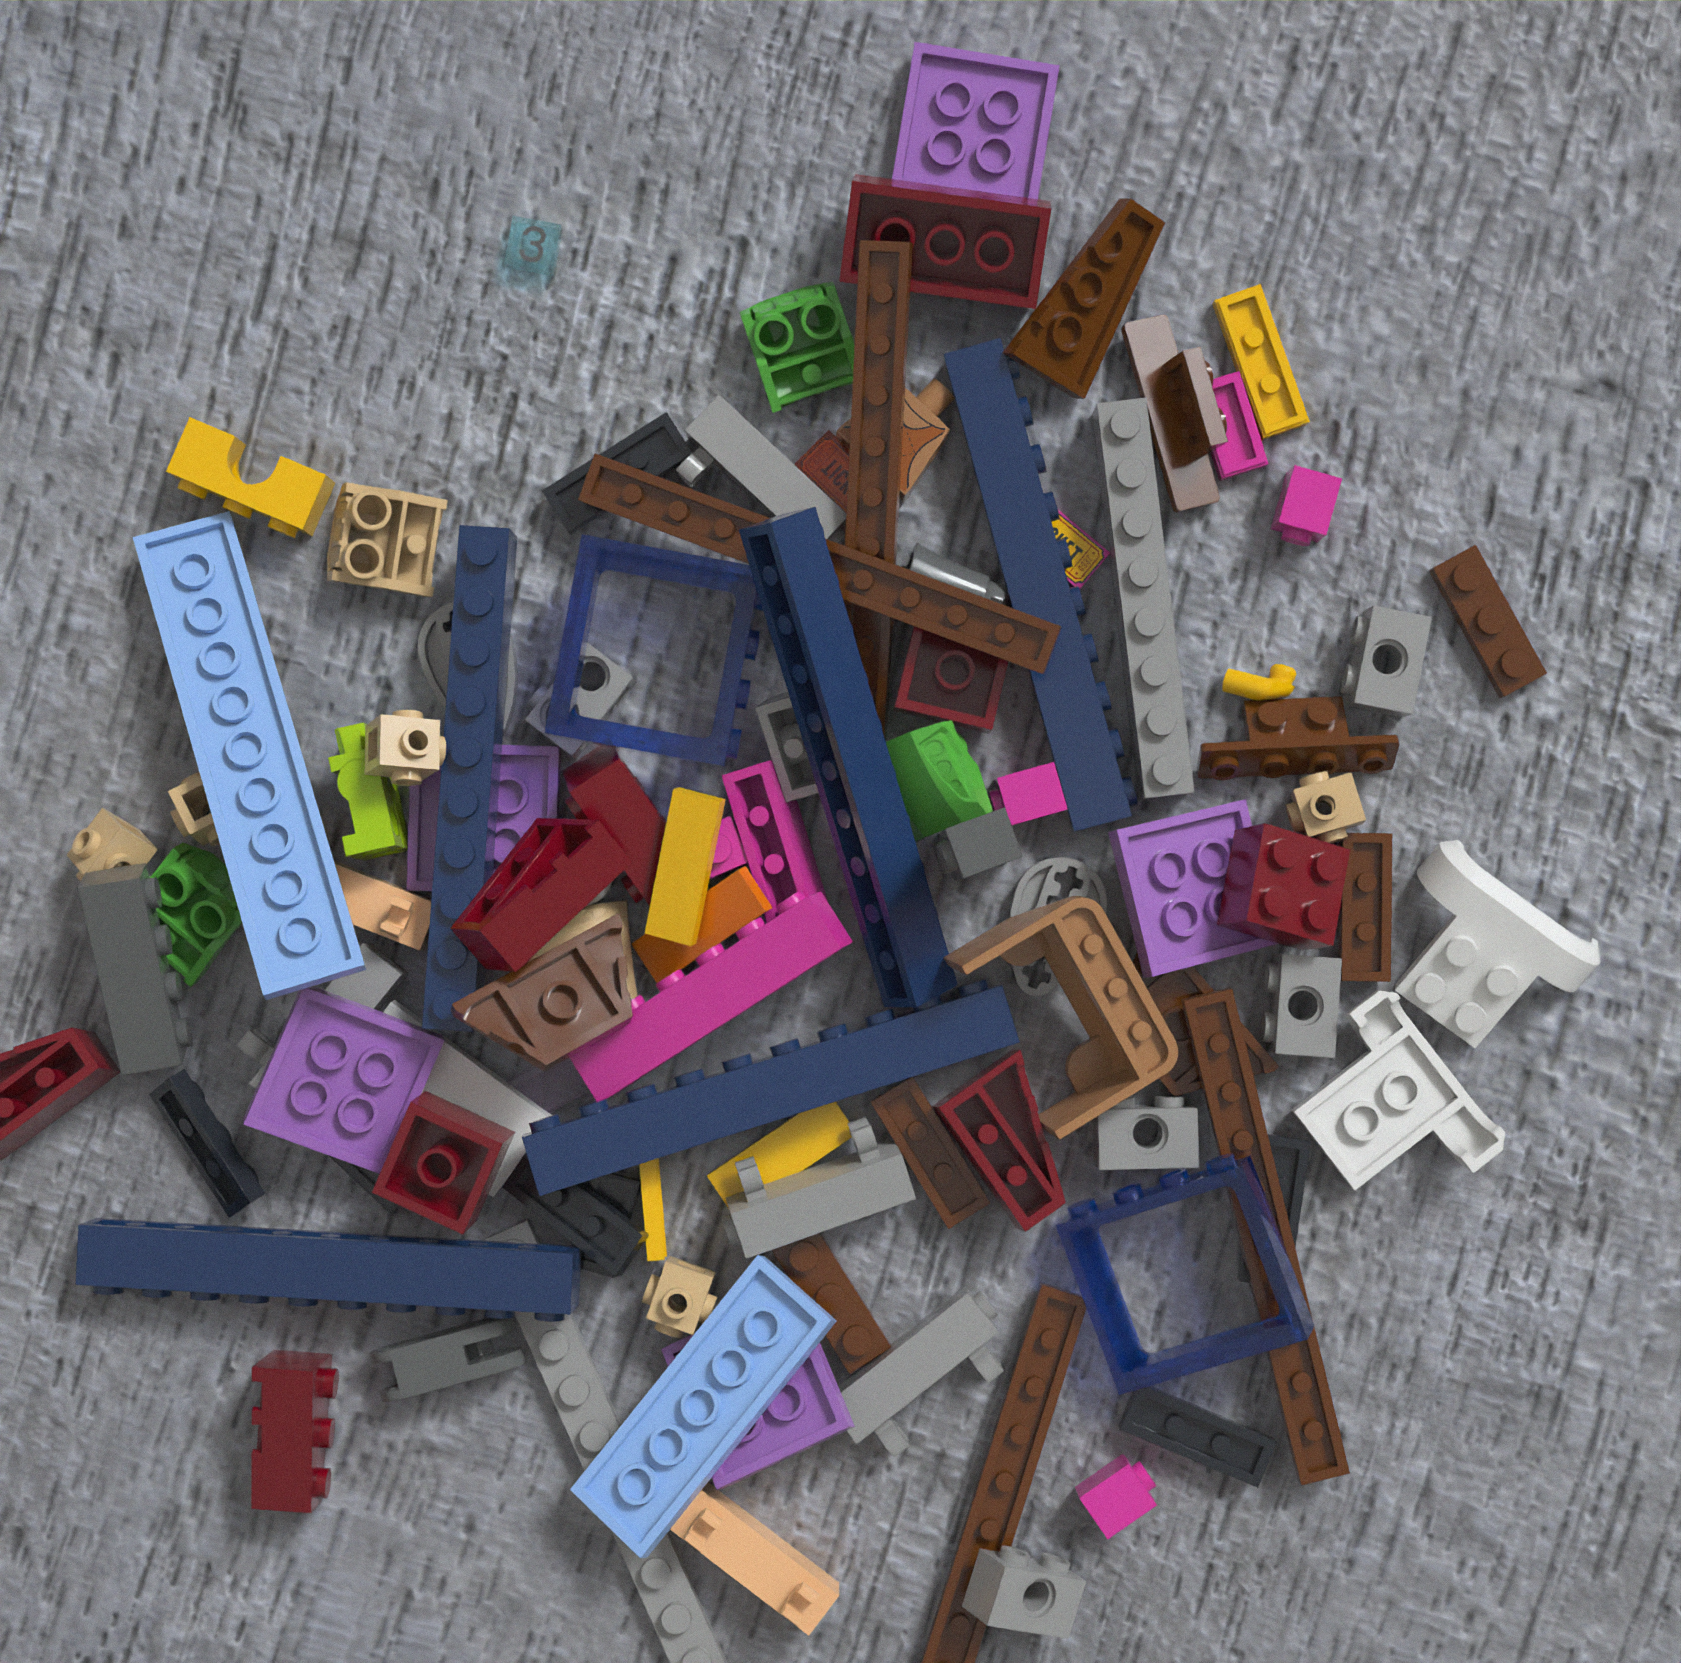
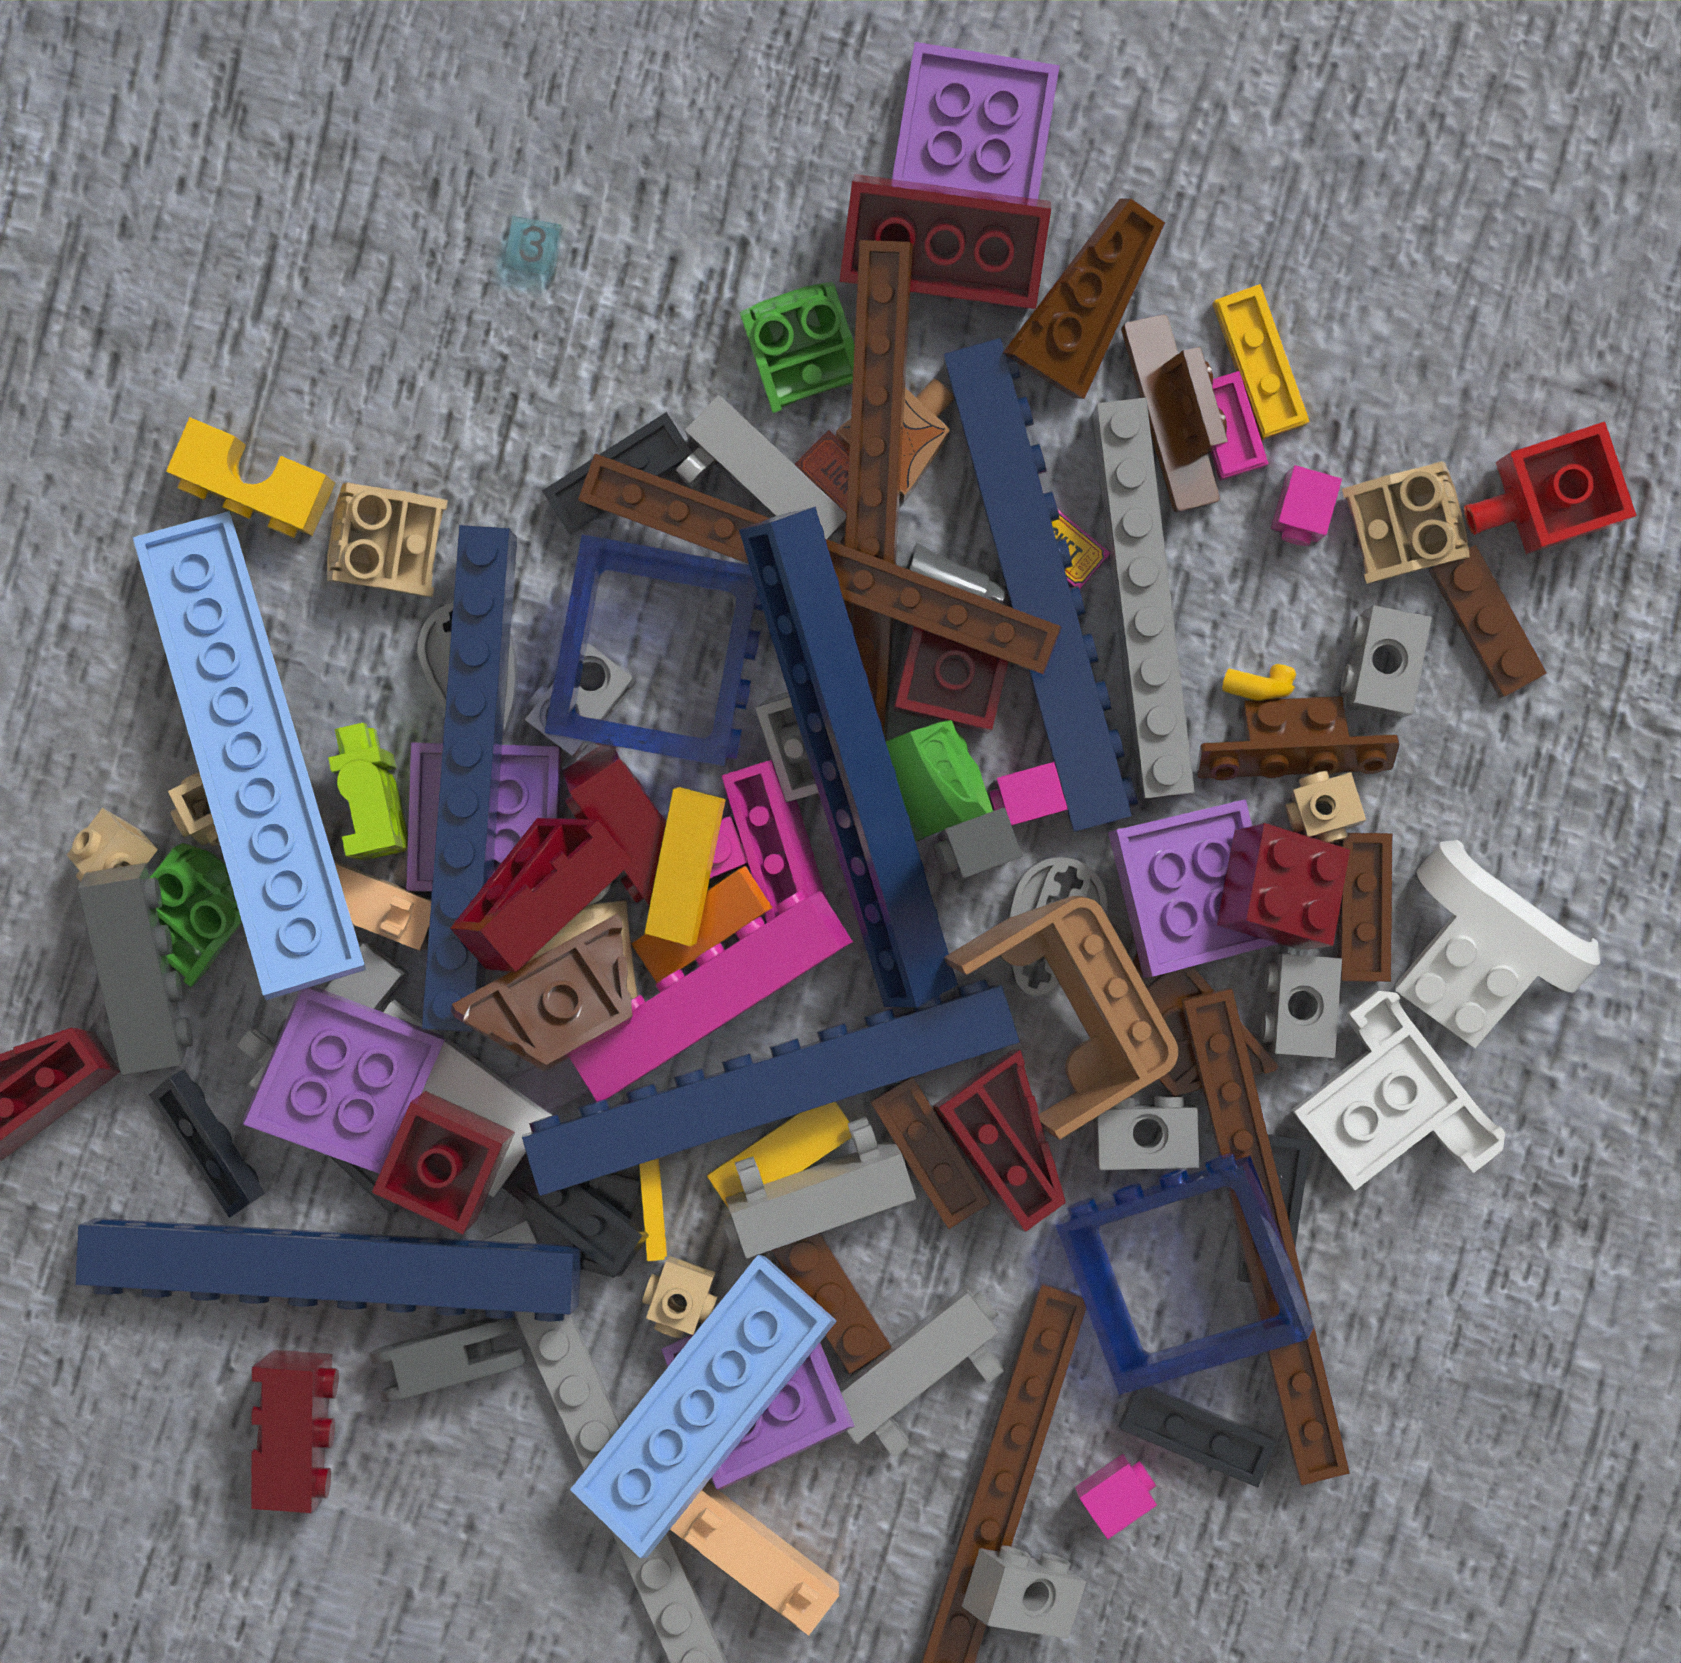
(404, 747): tan brick -> none
(1407, 521): none -> tan slope
(1557, 490): none -> red brick

